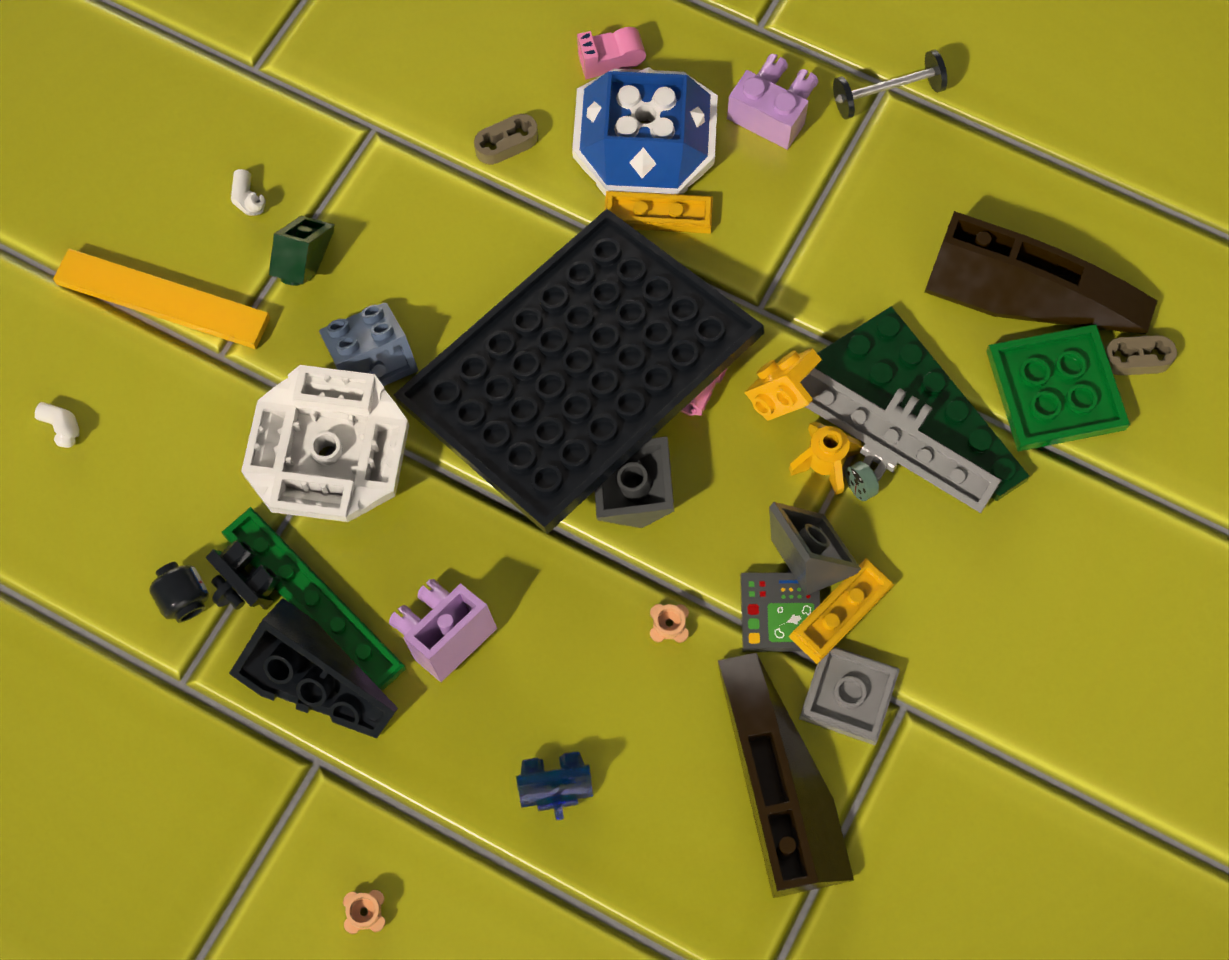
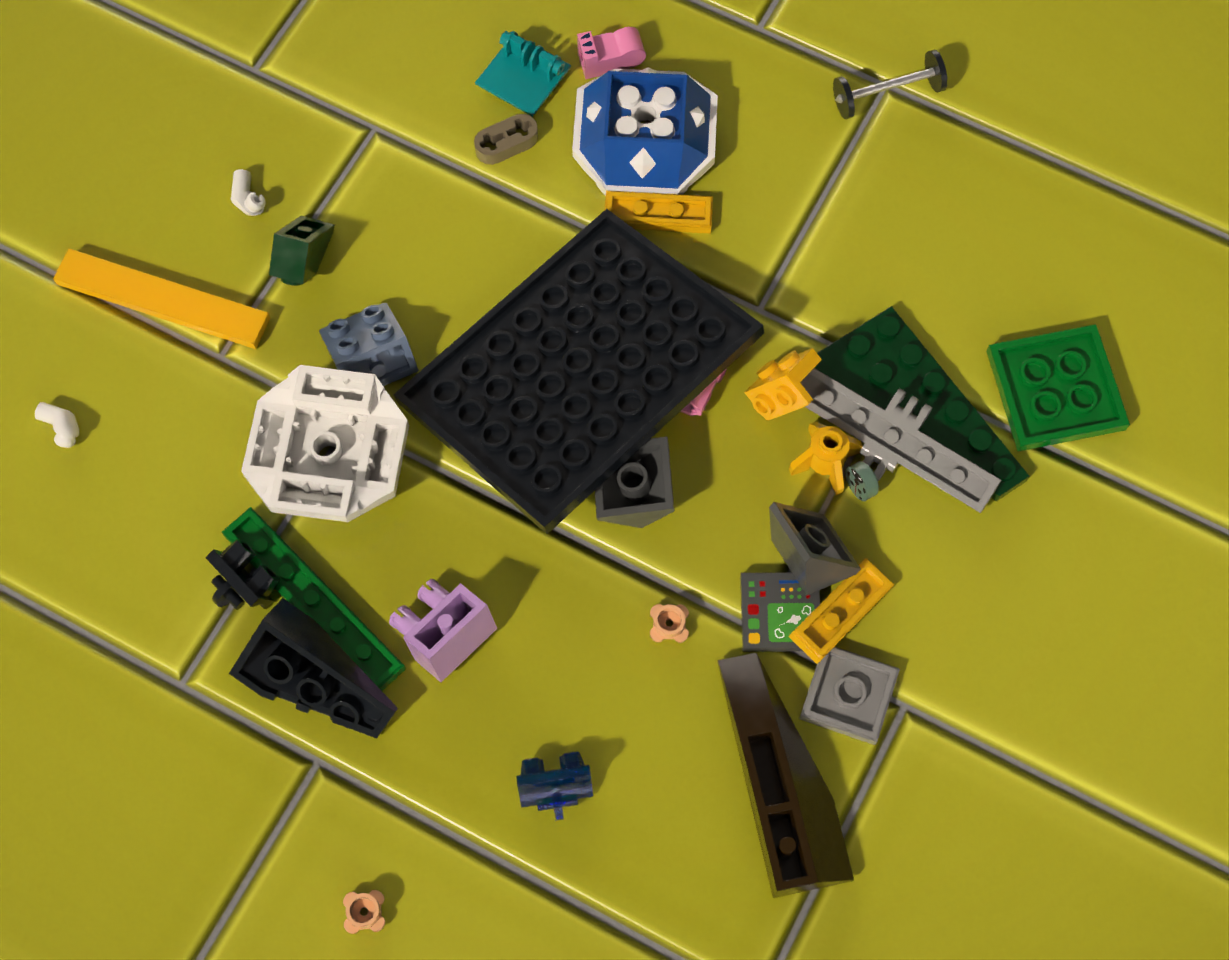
(179, 592): black head -> none
(522, 73): none -> teal hinge
(768, 108): lavender brick -> none
(1032, 280): dark brown wedge -> none
(1140, 359): dark tan beam -> none

